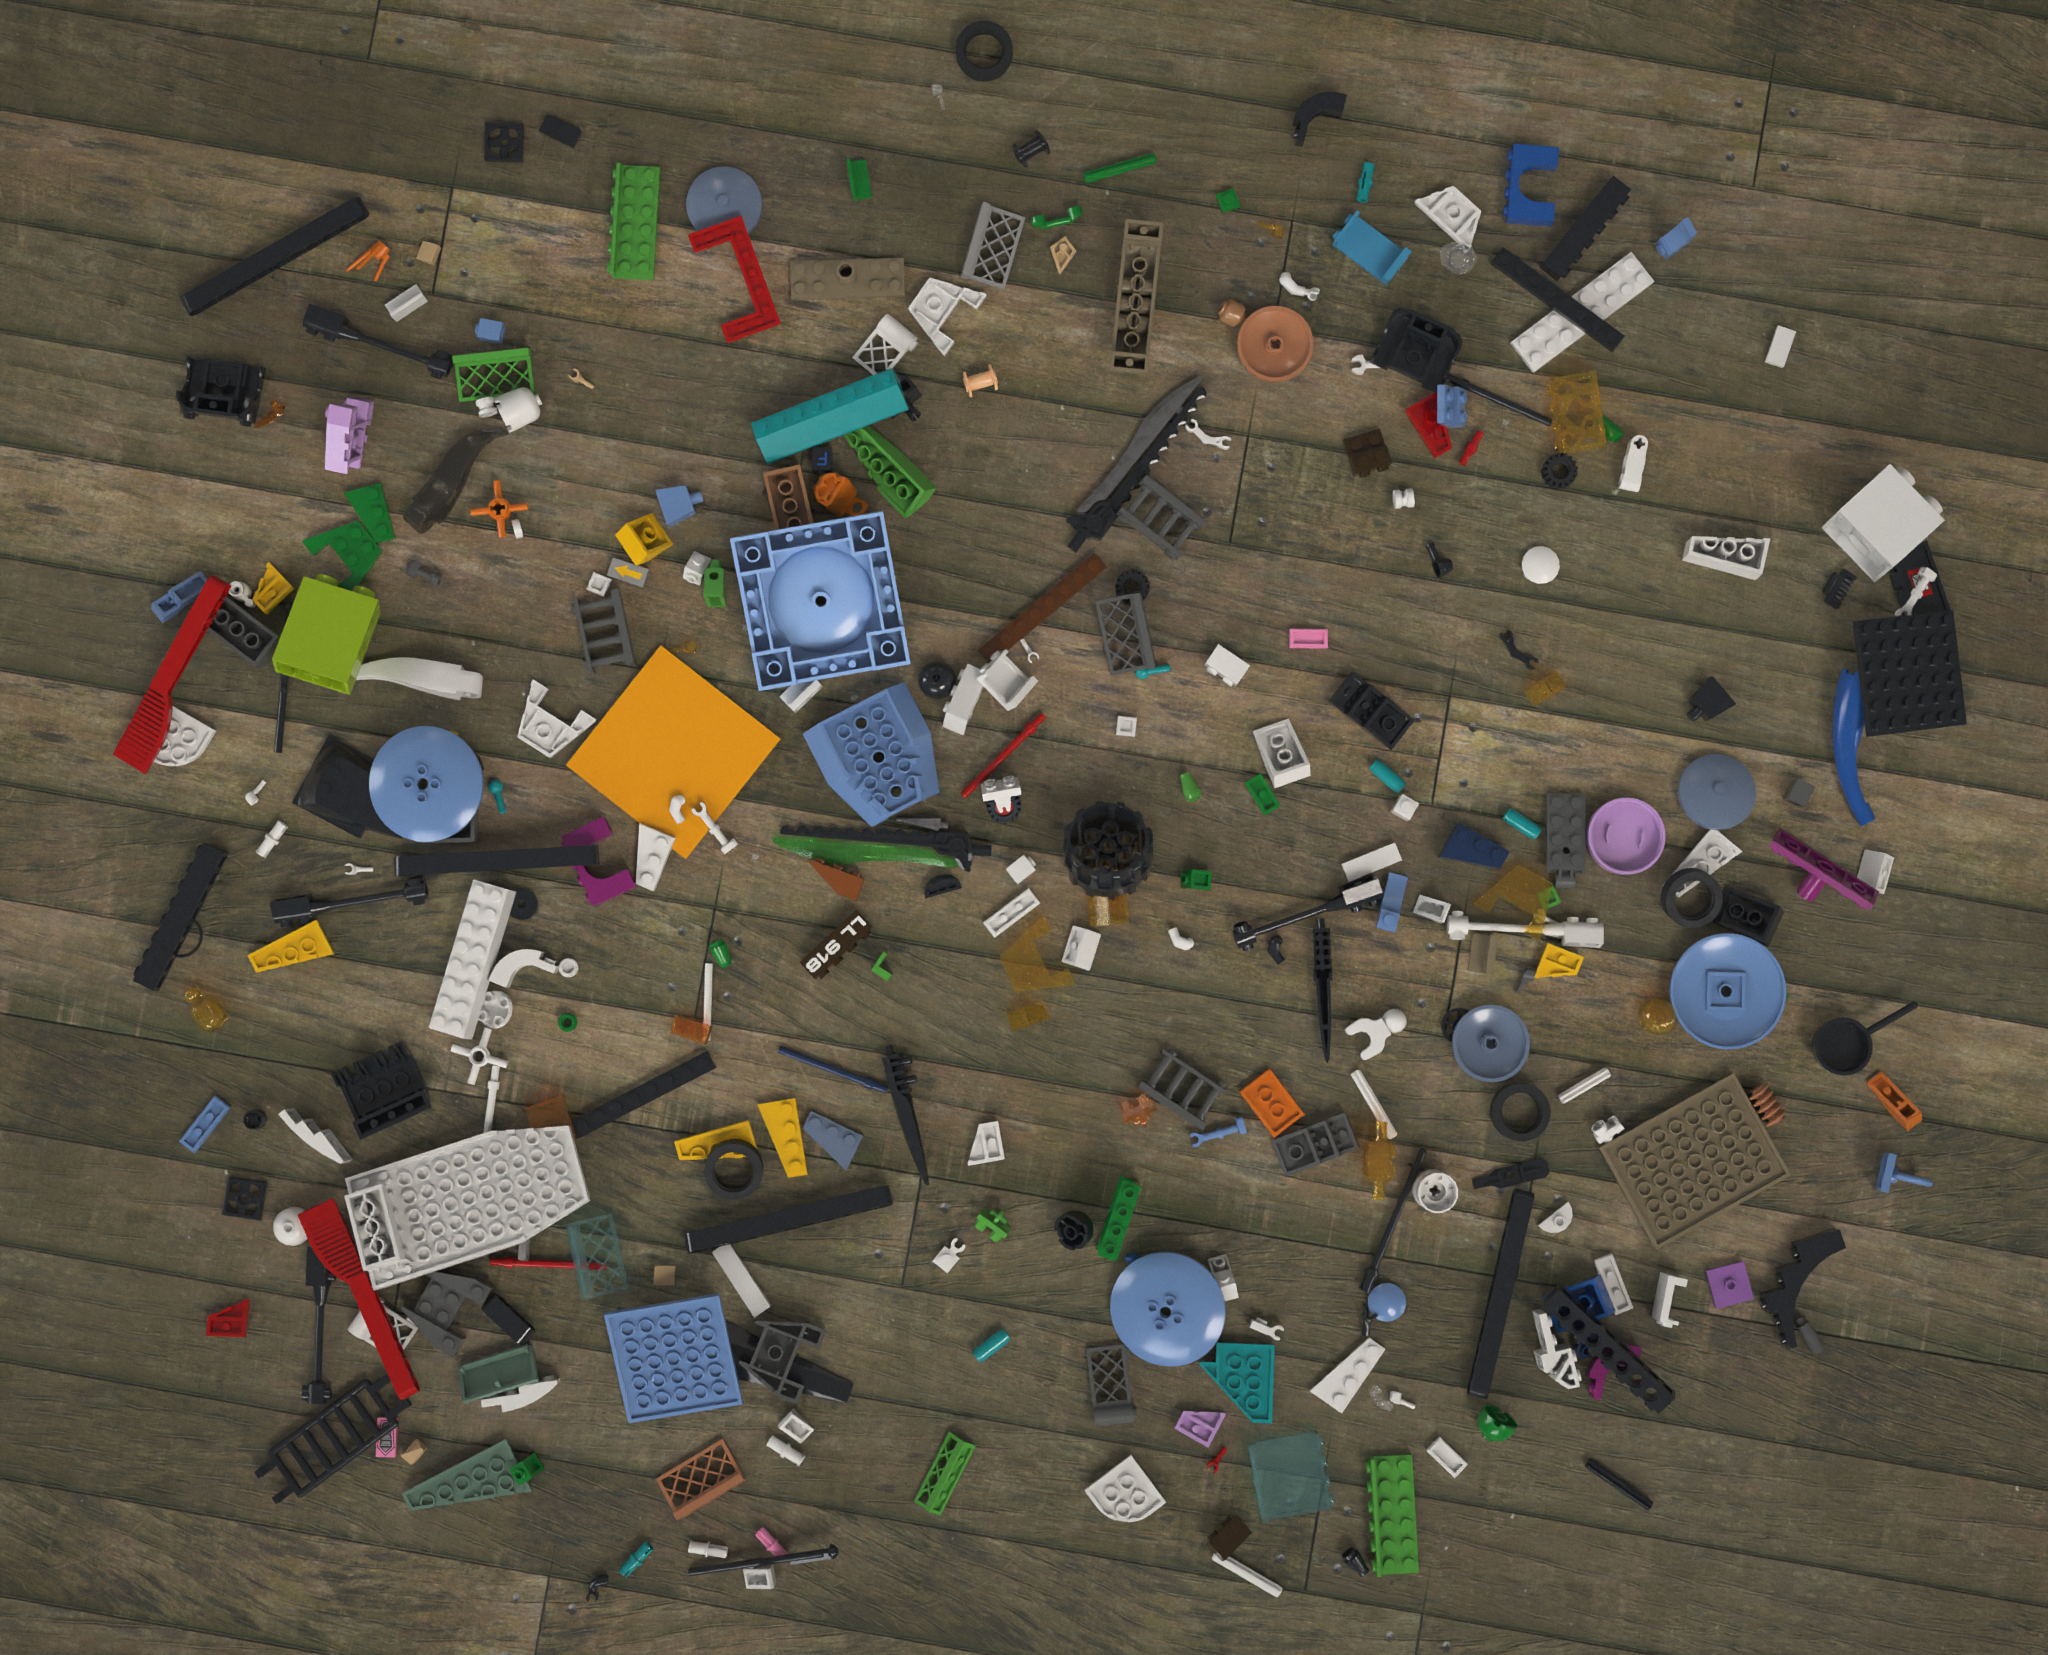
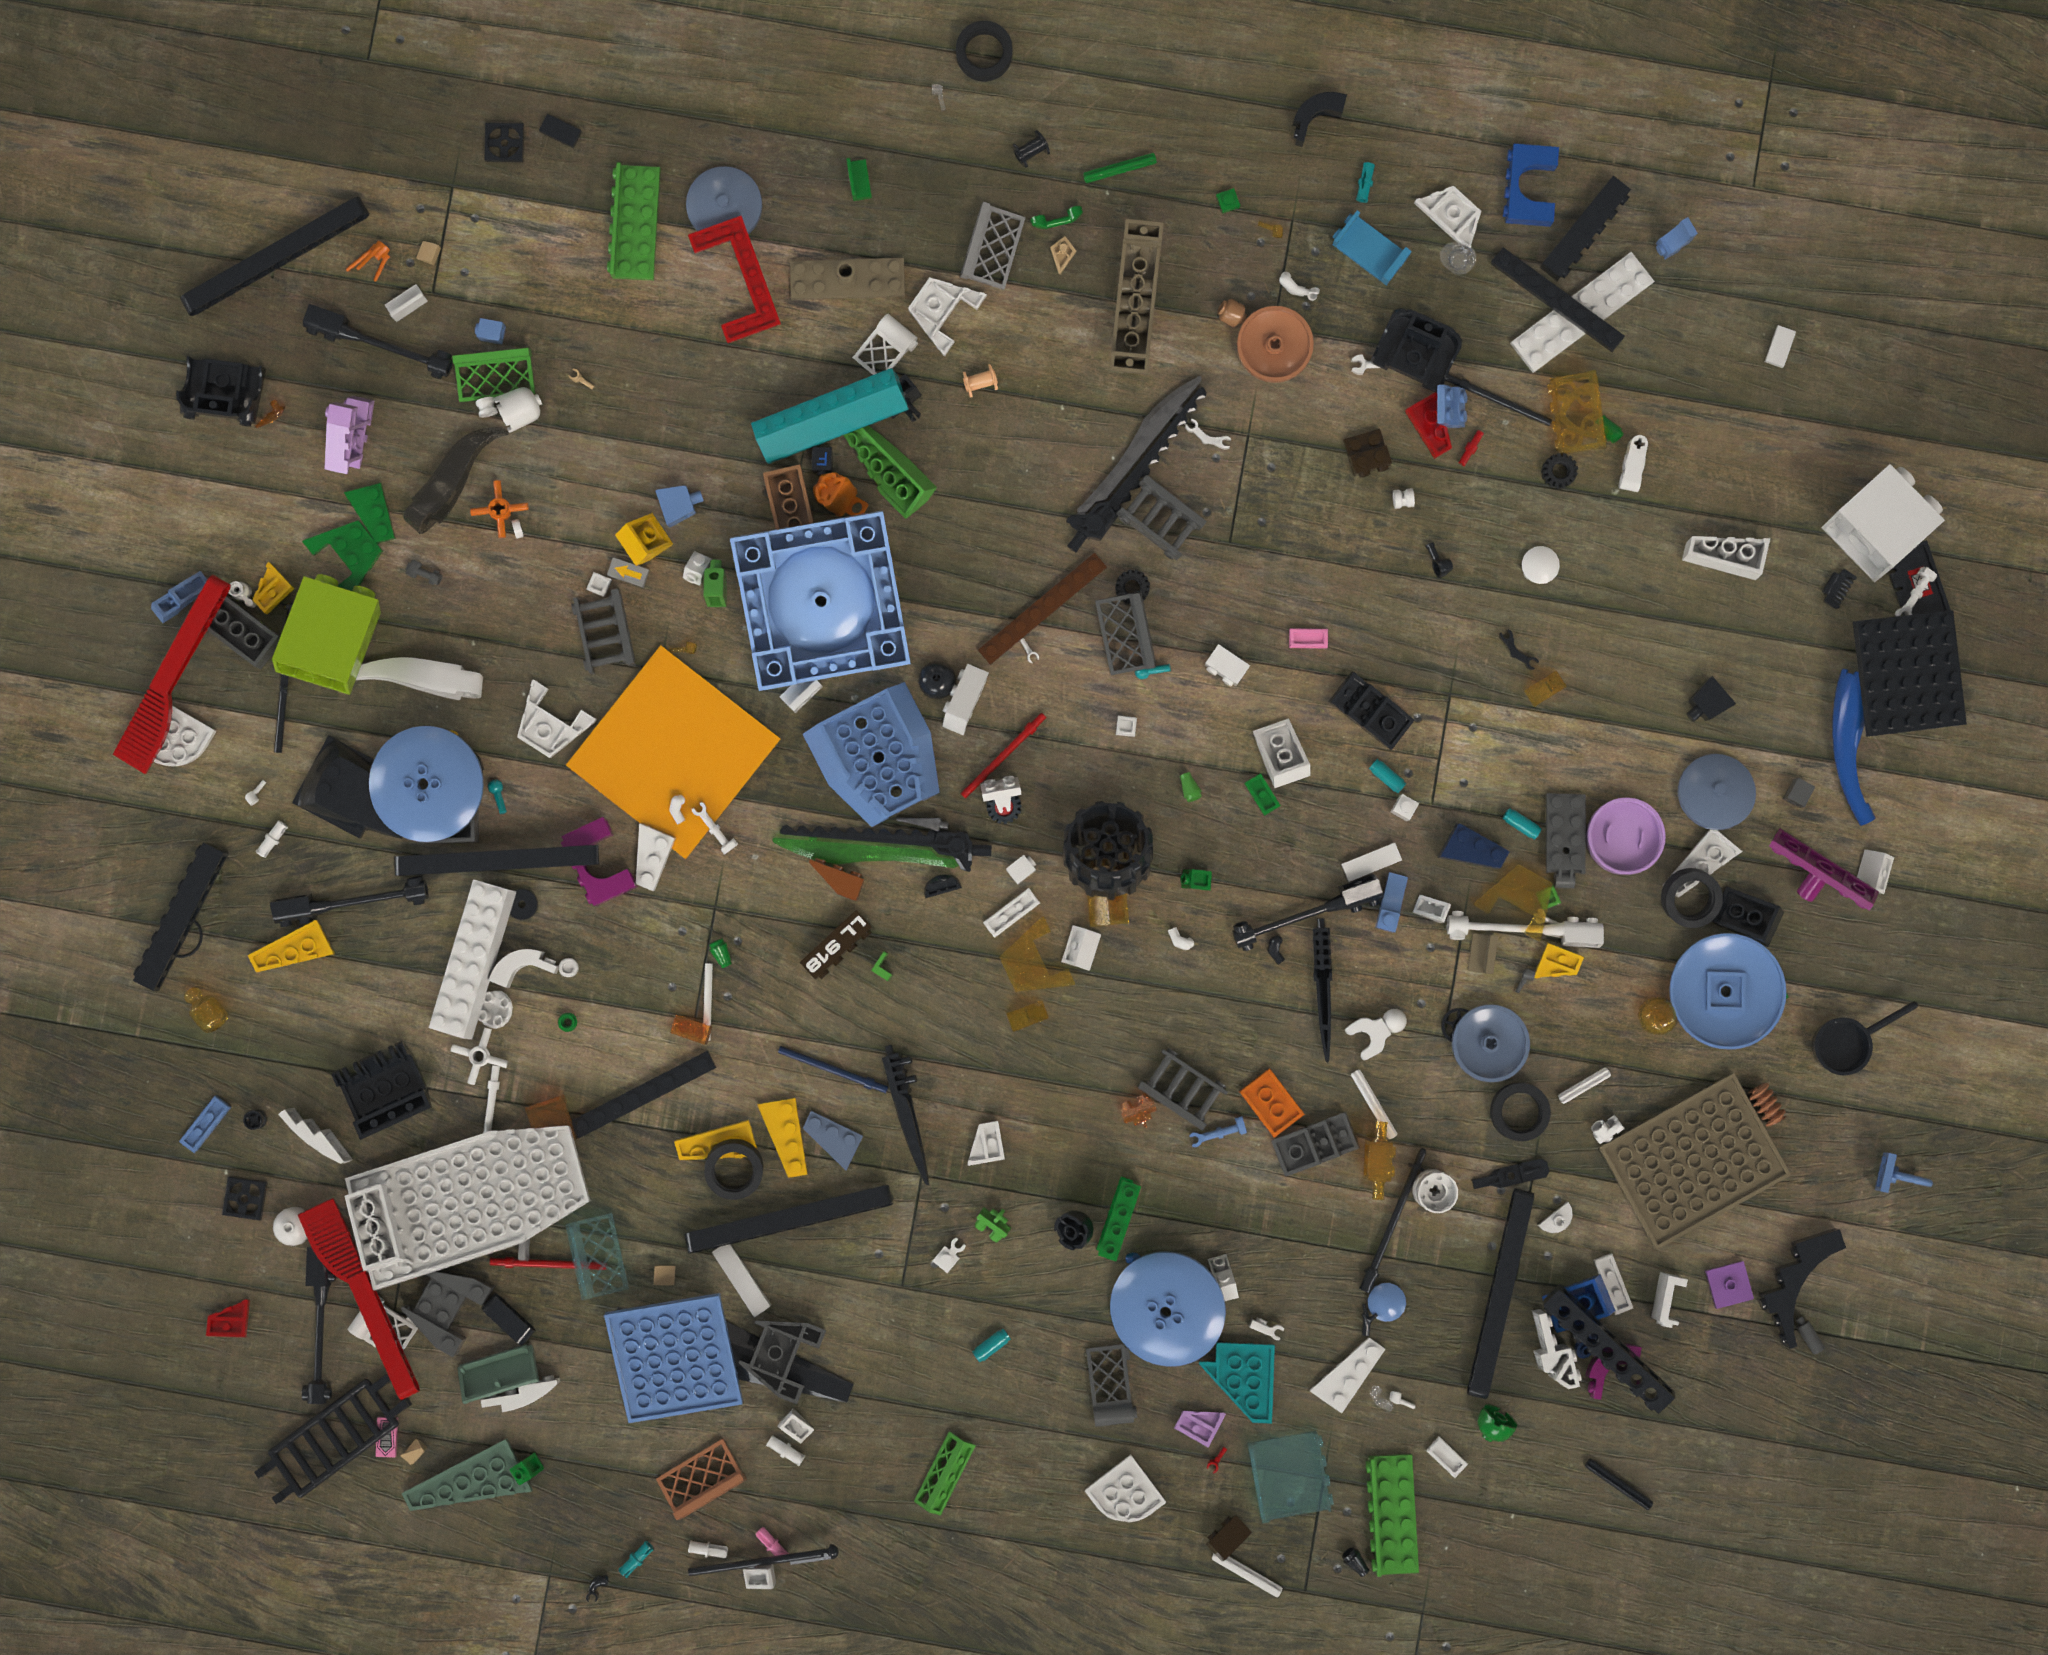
(355, 869): white hand -> none
(1005, 680): white panel -> none
(1895, 1101): orange slope -> none

